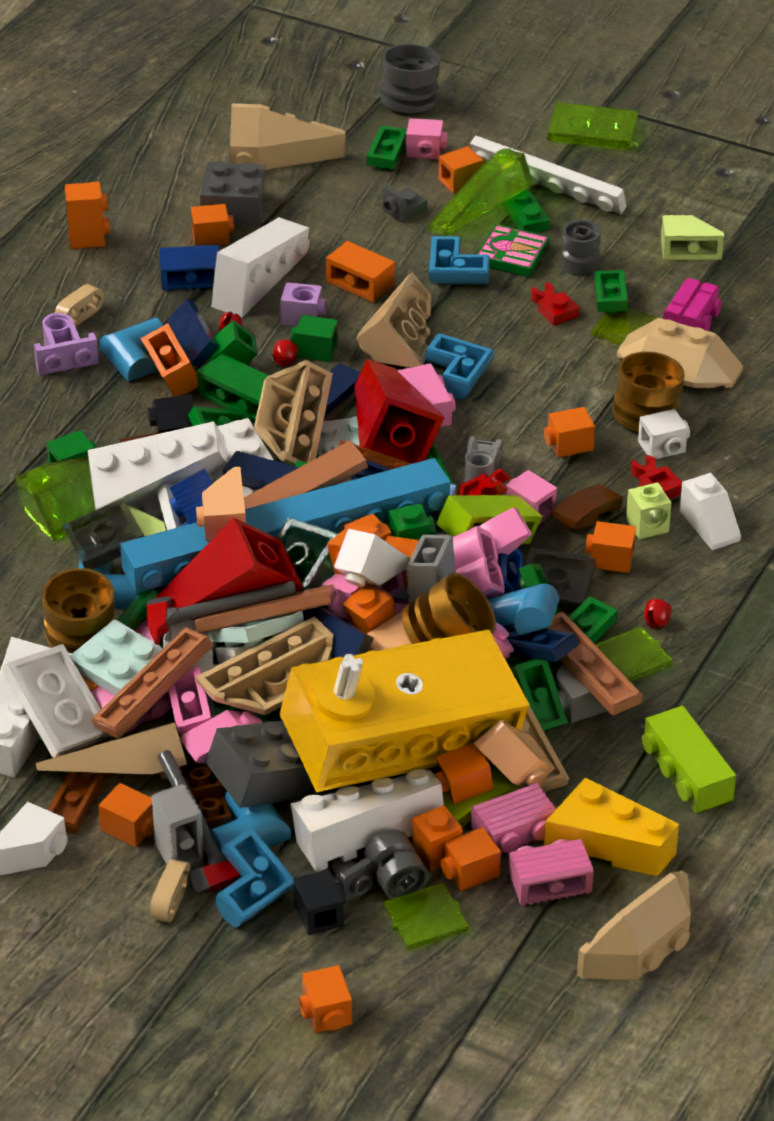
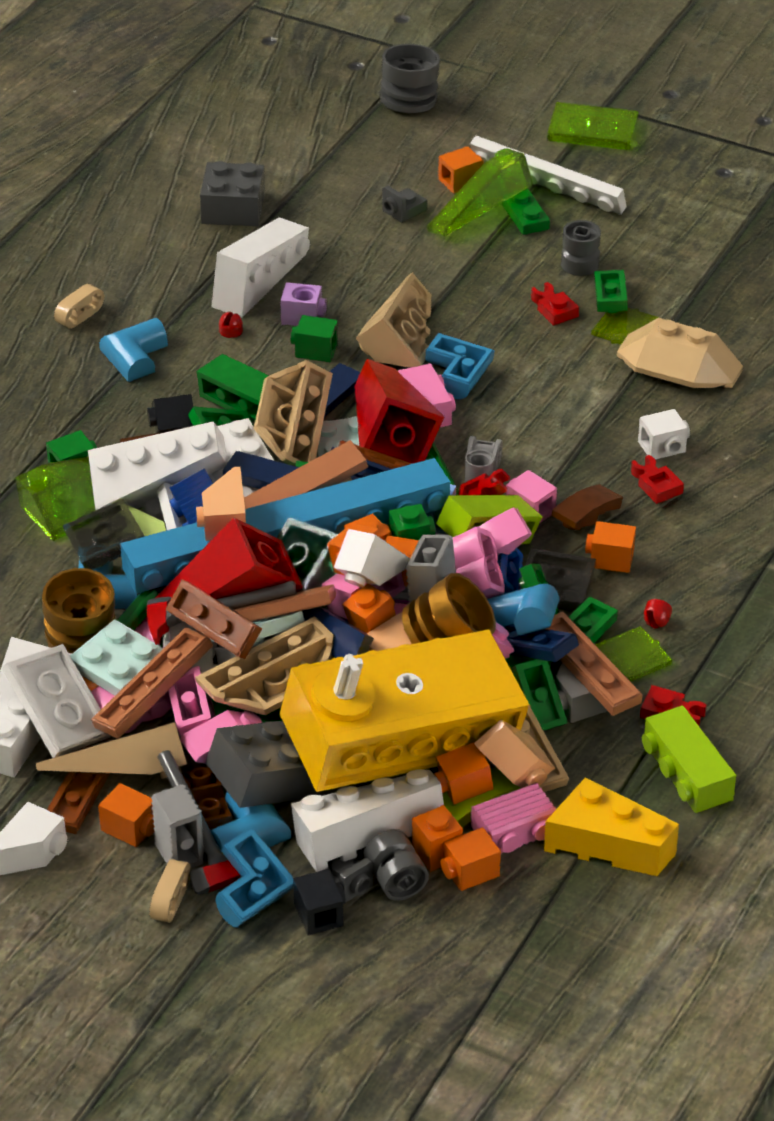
(63, 346): lavender pin -> none
(85, 215): orange brick -> none
(171, 360): orange brick -> none
(188, 267): blue brick -> none
(192, 333): dark blue tile -> none
(211, 225): orange brick -> none
(213, 619): none -> dark orange tile
(236, 343): green brick -> none
(280, 139): tan wedge -> none
(284, 353): red hinge -> none
(326, 999): orange brick -> none
(360, 271): orange brick -> none
(386, 147): green plate -> none
(425, 139): bright pink brick -> none
(425, 916): clear neon green piece -> none
(451, 267): dark azure brick -> none
(514, 249): tile -> none
(550, 871): bright pink brick -> none
(570, 432): orange brick -> none
(640, 933): tan wedge -> none
(646, 386): pearl gold wheel -> none
(648, 510): yellowish green brick -> none
(662, 700): none -> red plate
(690, 239): yellowish green slope -> none
(694, 304): dark pink brick -> none
(709, 511): white slope -> none

